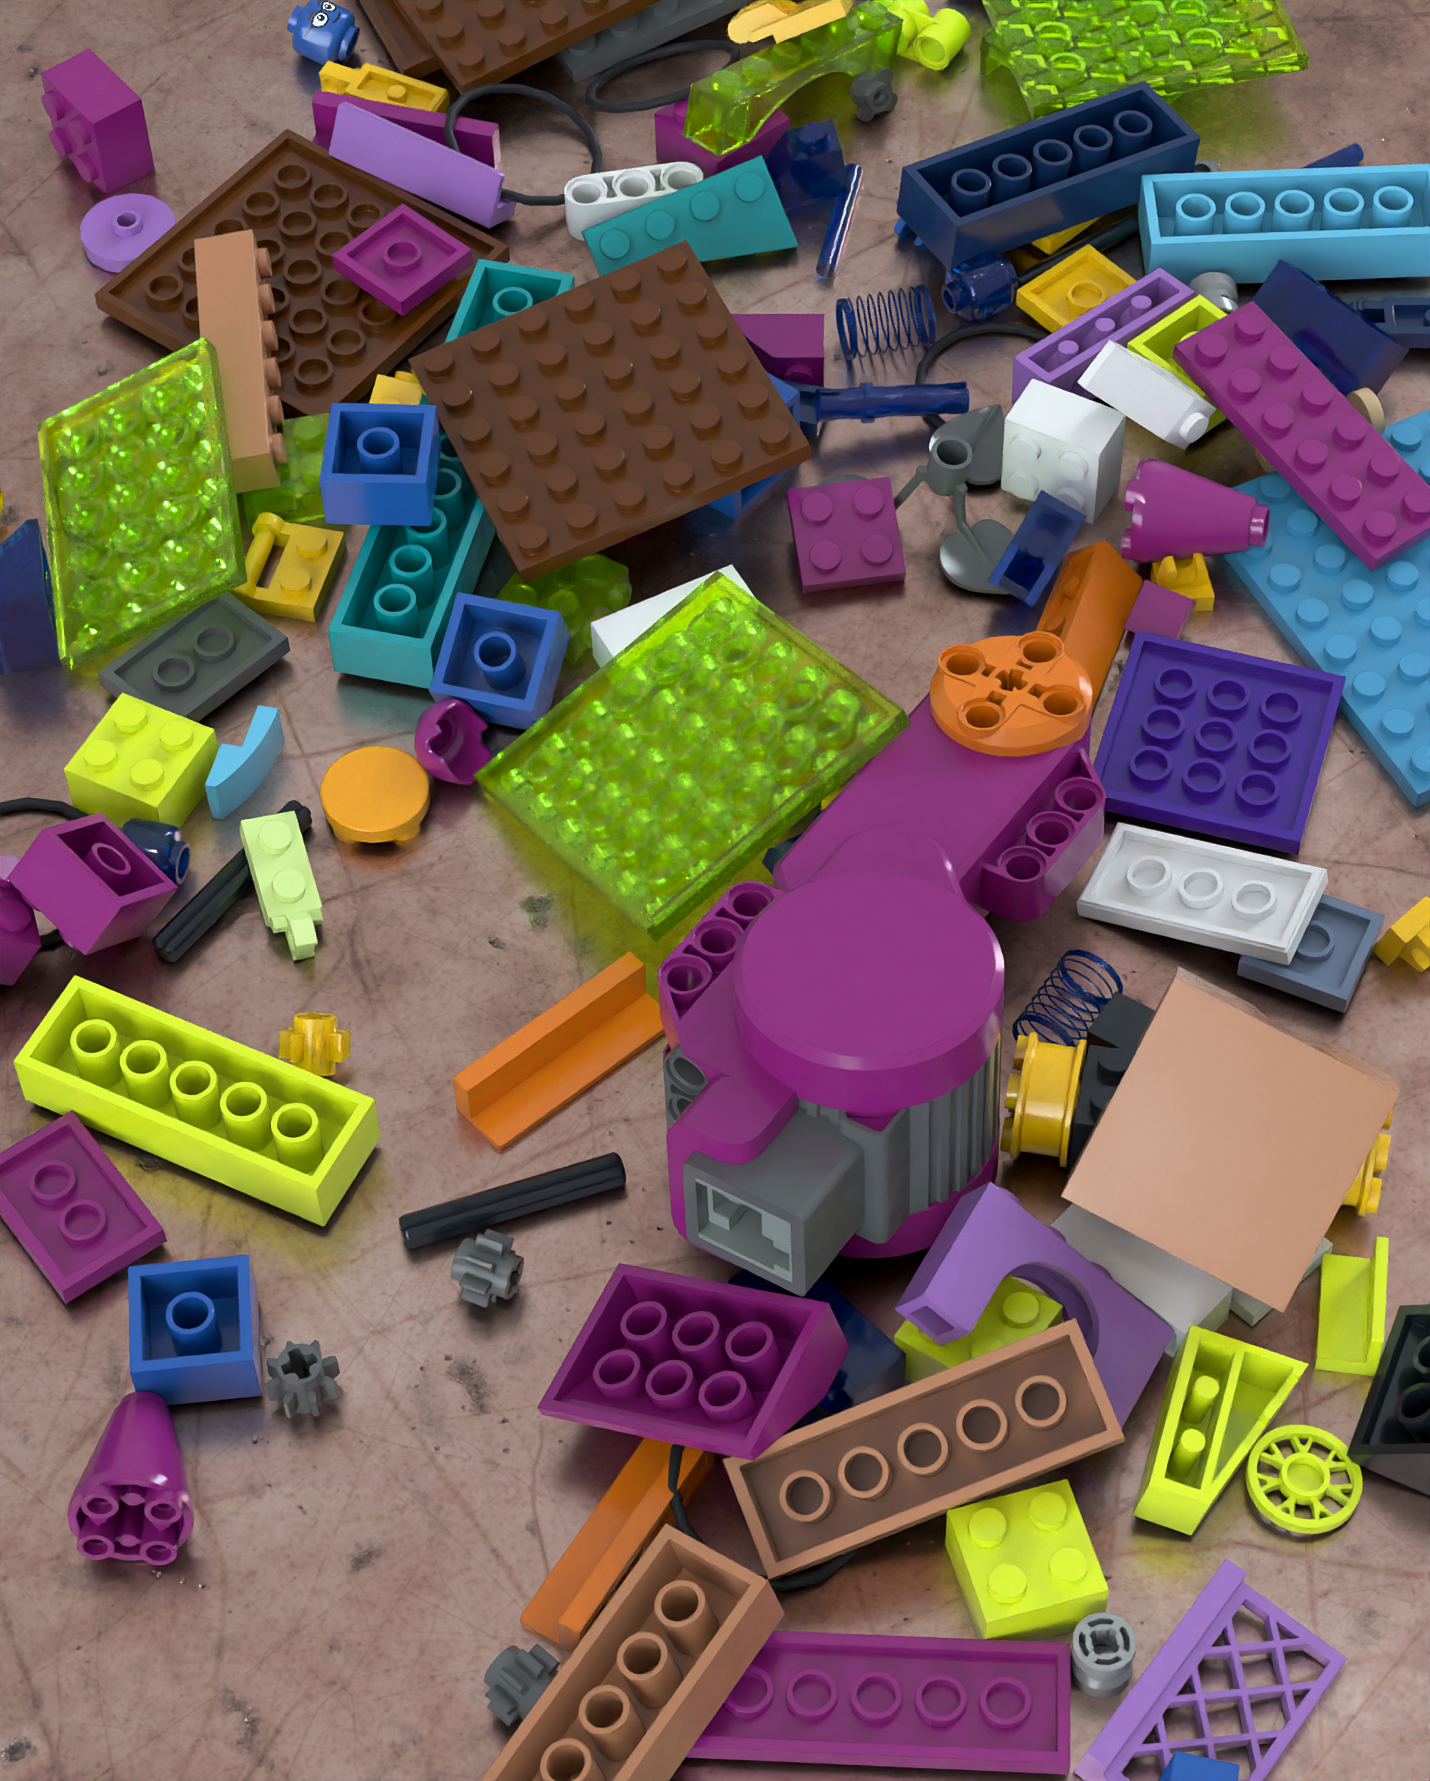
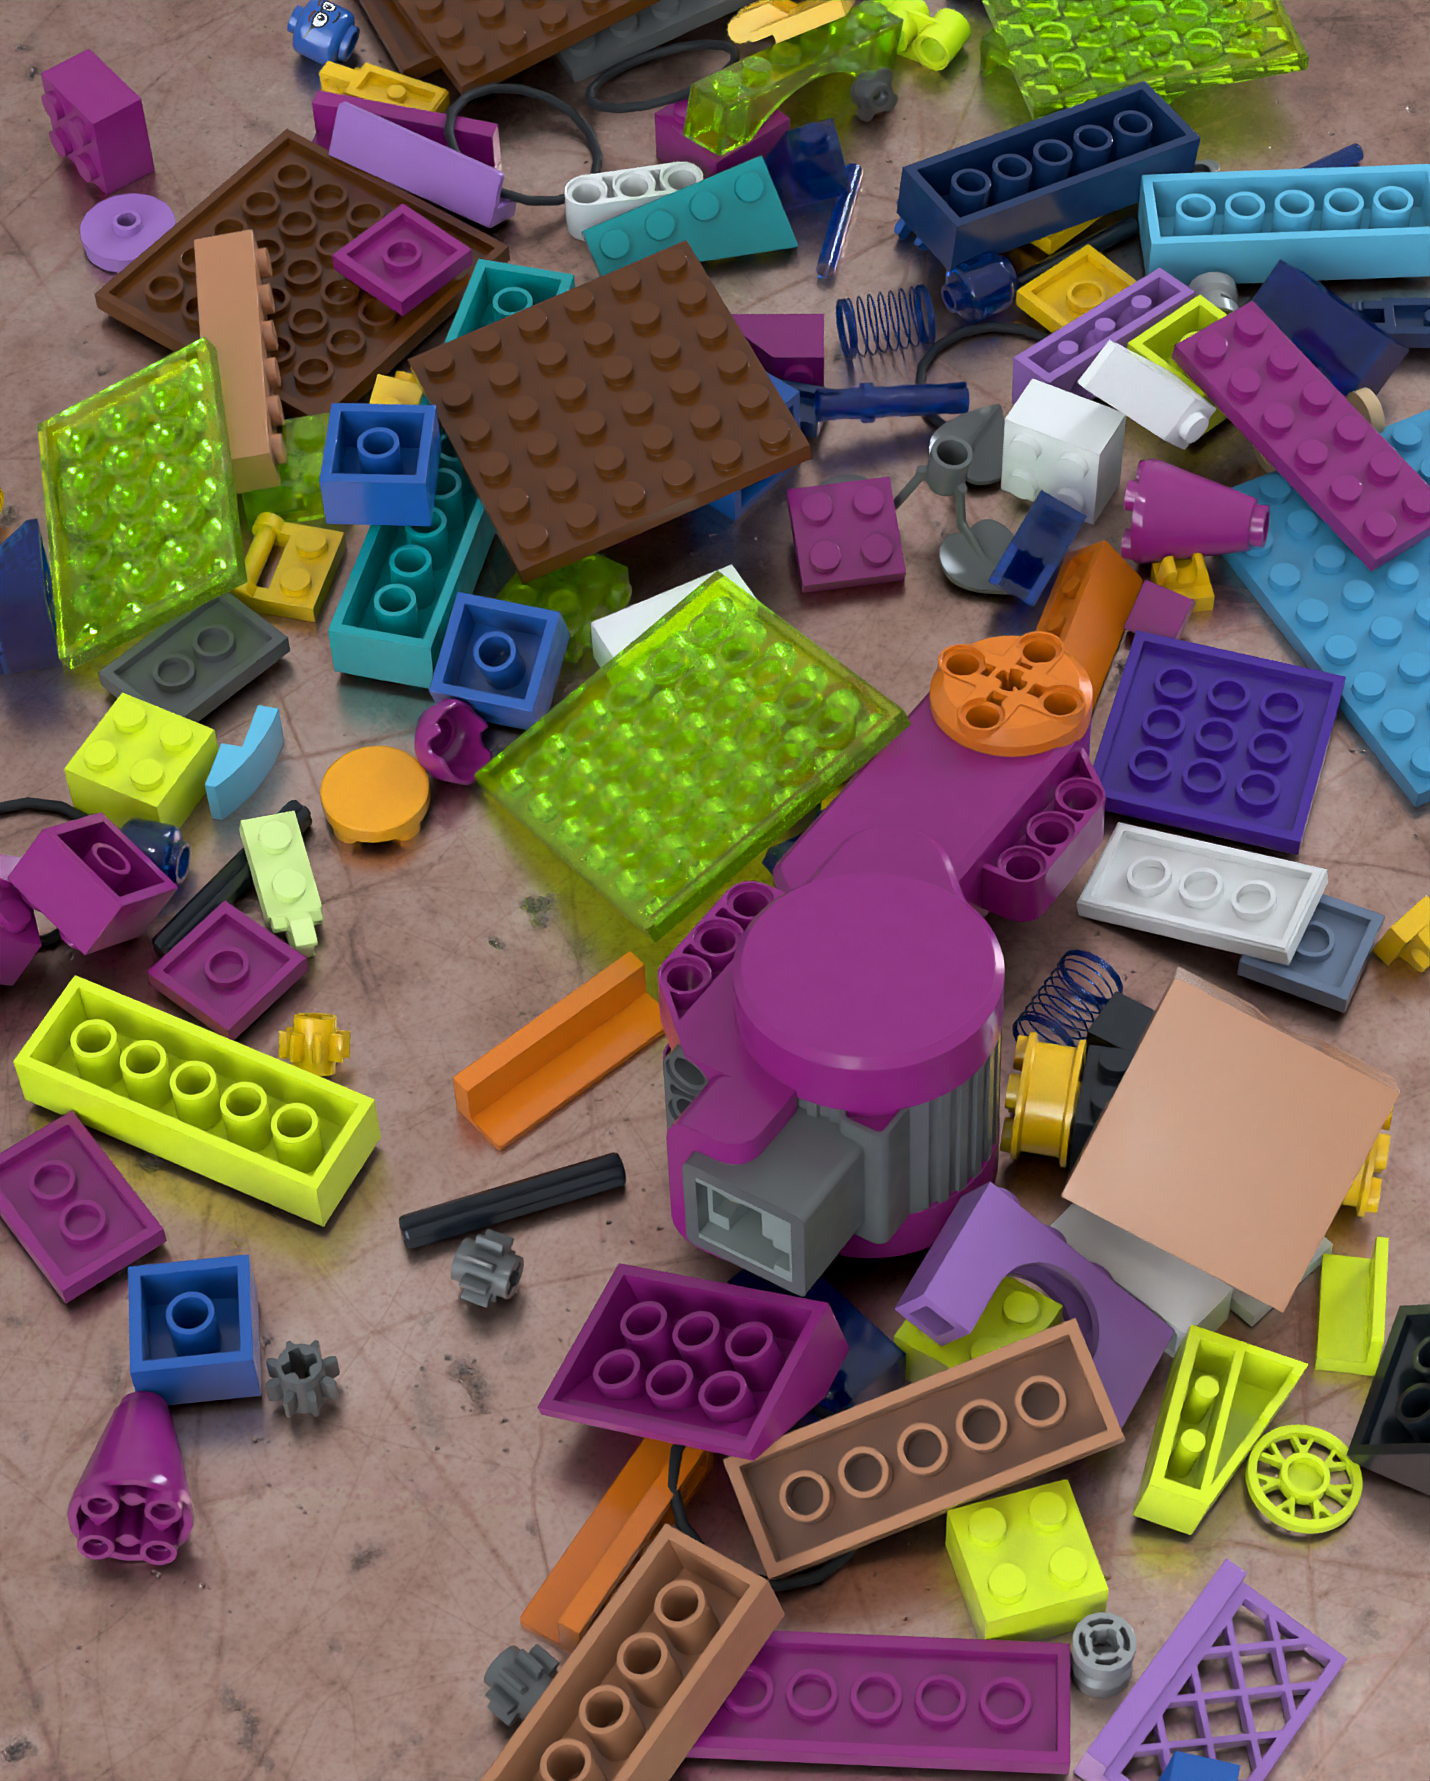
(227, 971): none -> magenta plate

